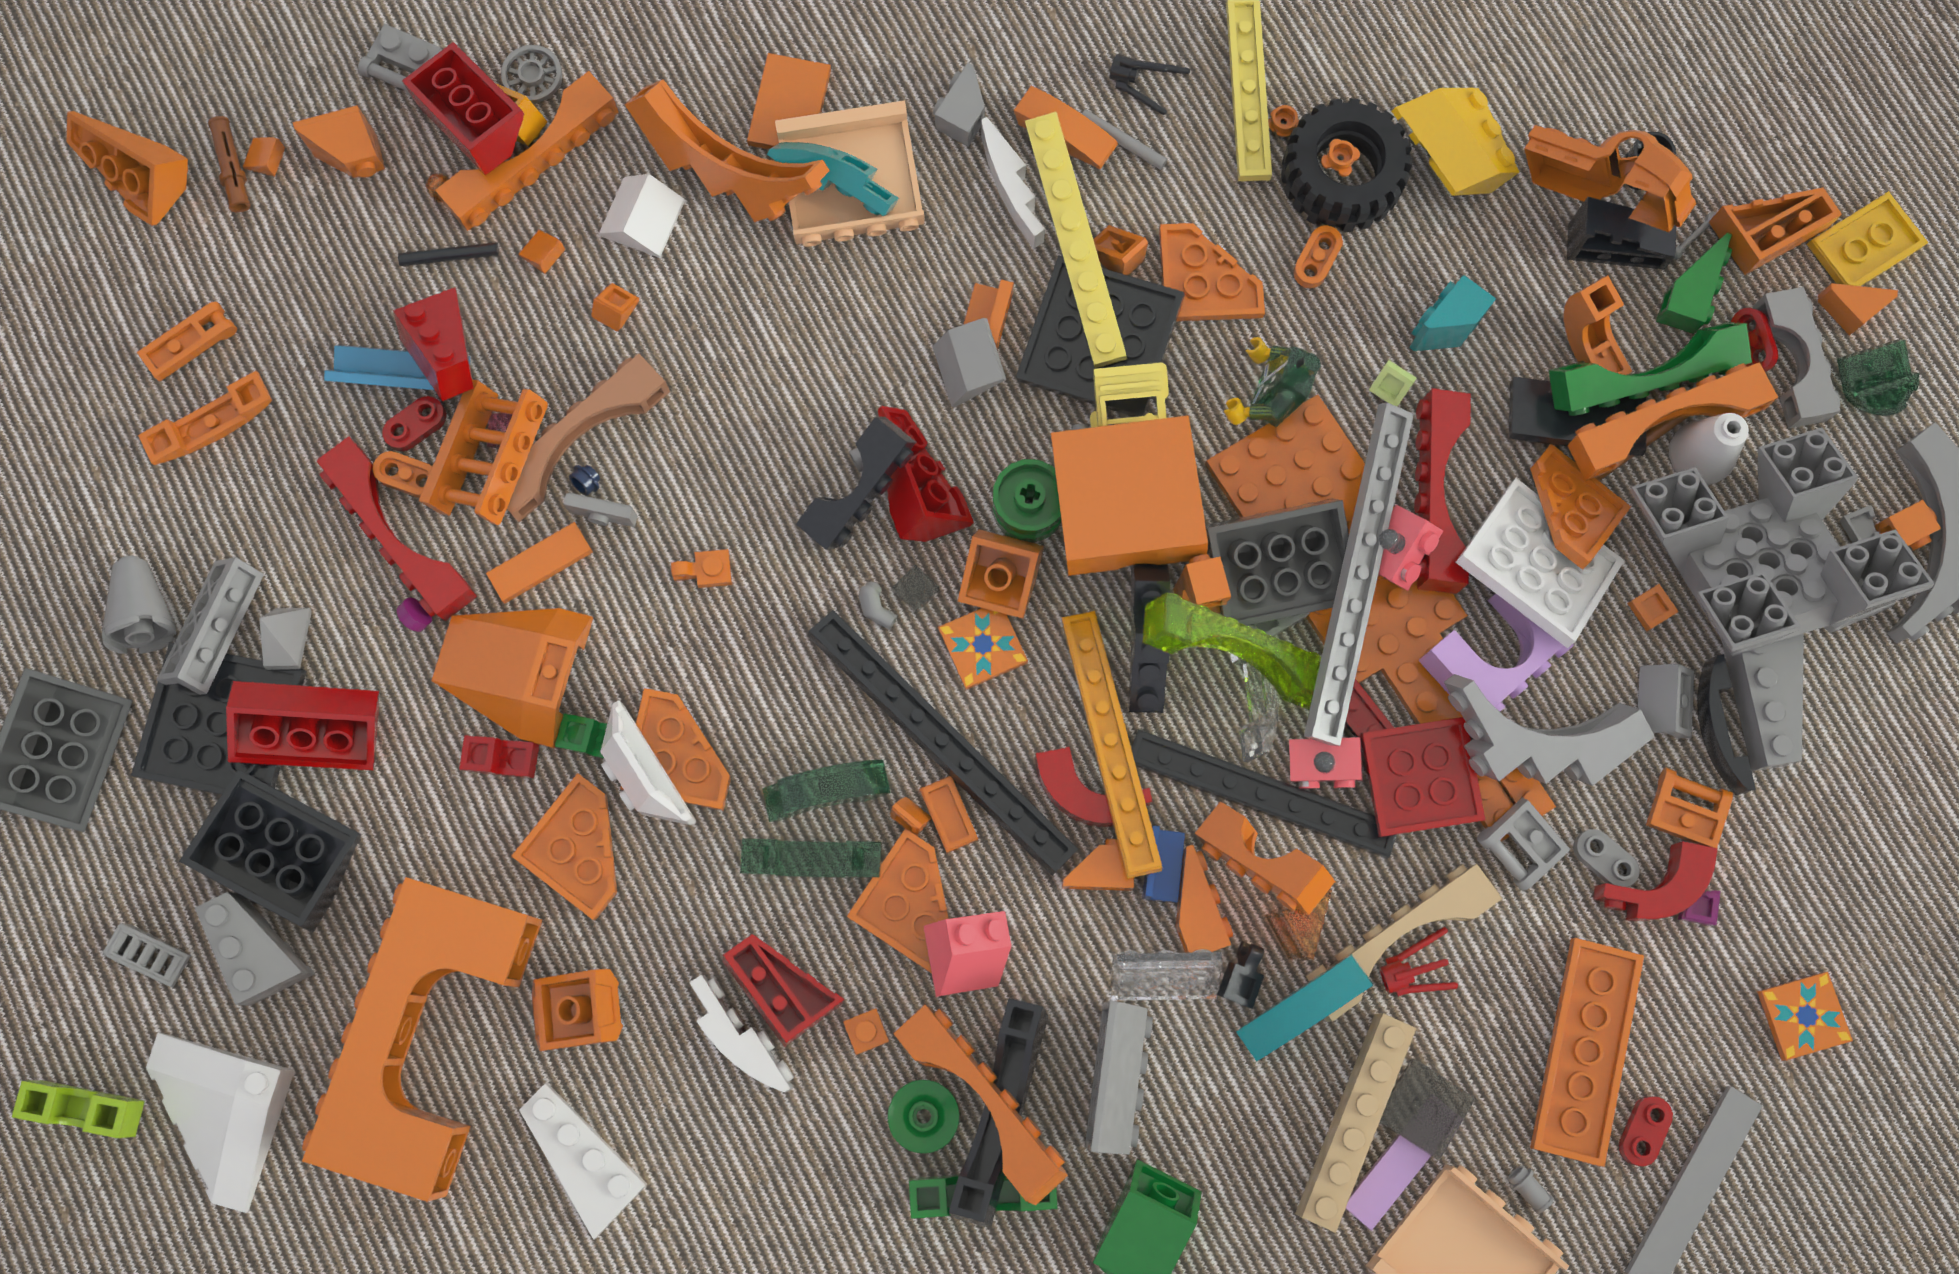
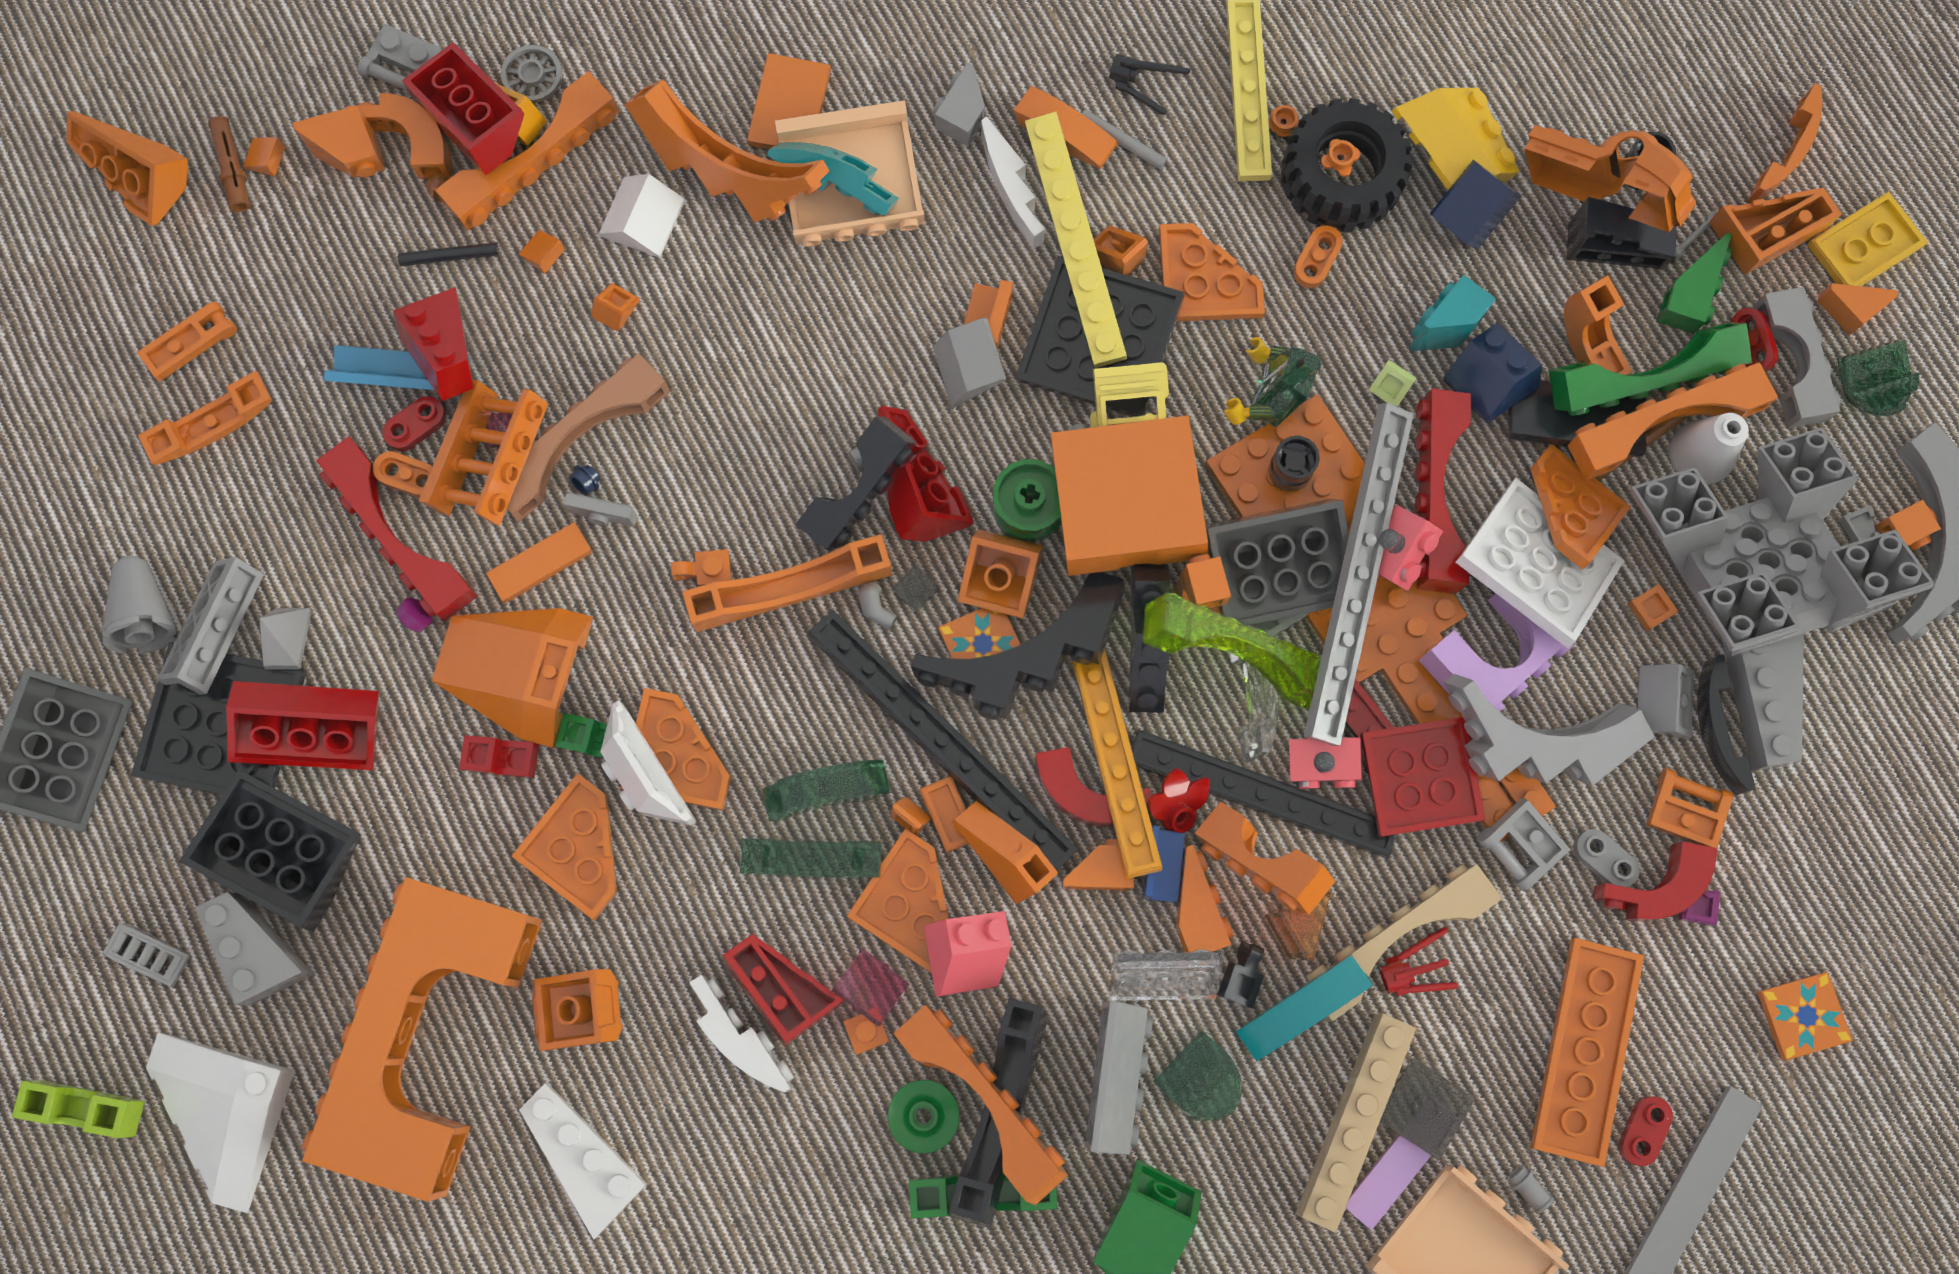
(402, 115): none -> orange arch
(746, 597): none -> orange arch
(870, 987): none -> clear pink piece
(1006, 852): none -> orange slope
(1036, 663): none -> black arch
(1179, 801): none -> red plate
(1202, 1081): none -> clear green slope
(1294, 463): none -> black wheel
(1475, 204): none -> dark blue slope
(1494, 372): none -> dark blue slope
(1807, 119): none -> orange slope

